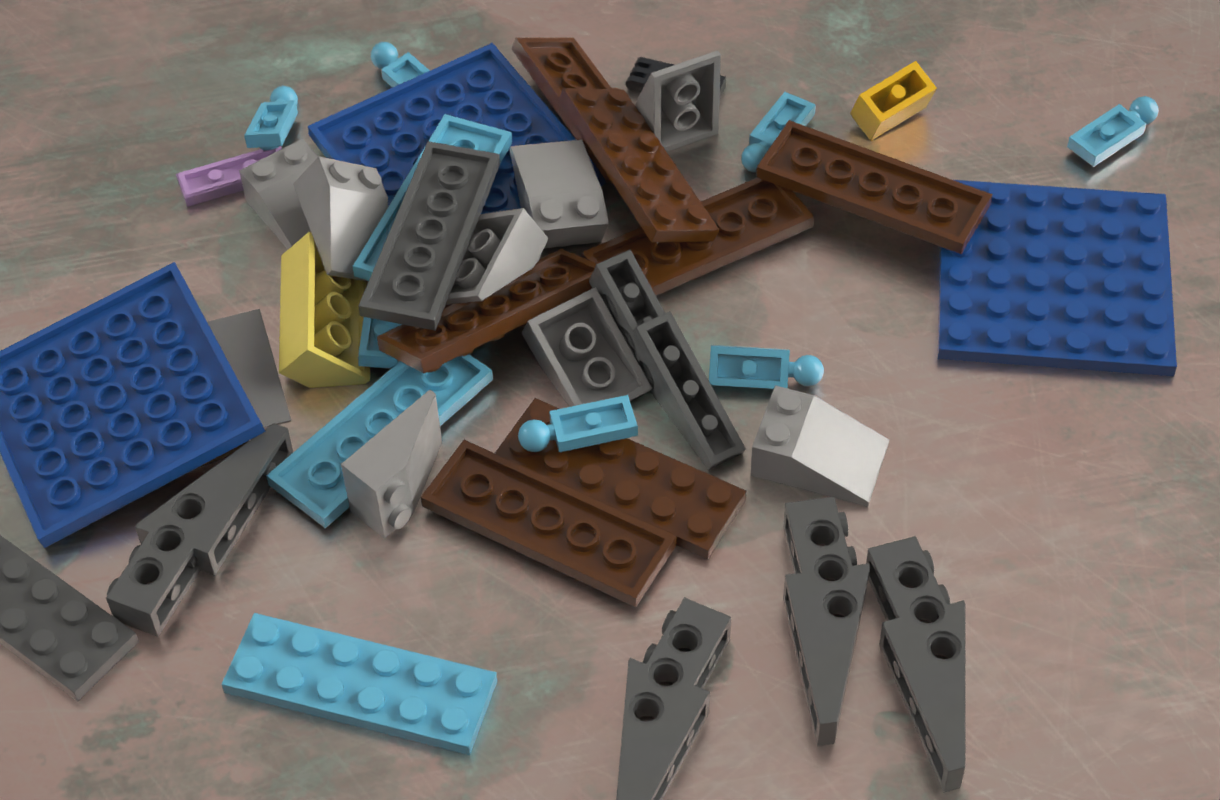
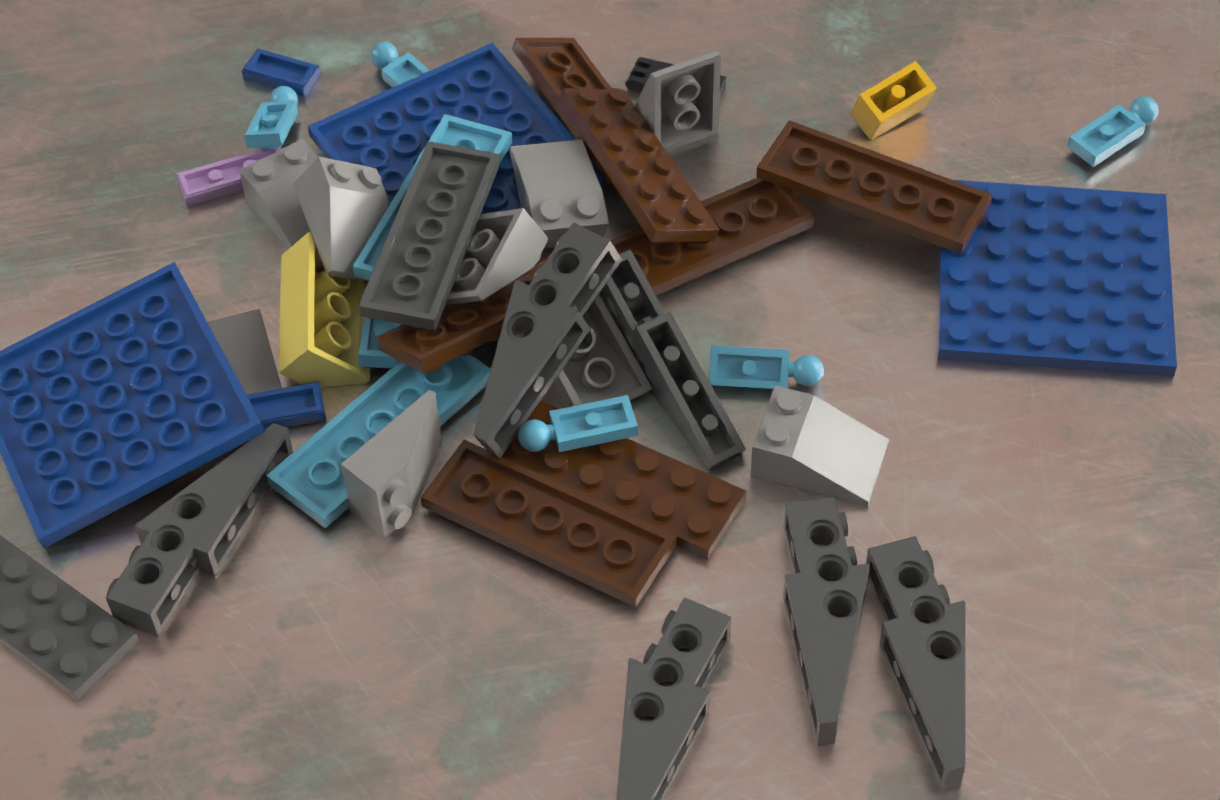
(279, 70): none -> blue tile
(289, 405): none -> blue tile
(361, 683): medium azure plate -> none
(530, 364): none -> dark grey brick
(765, 133): medium azure plate -> none

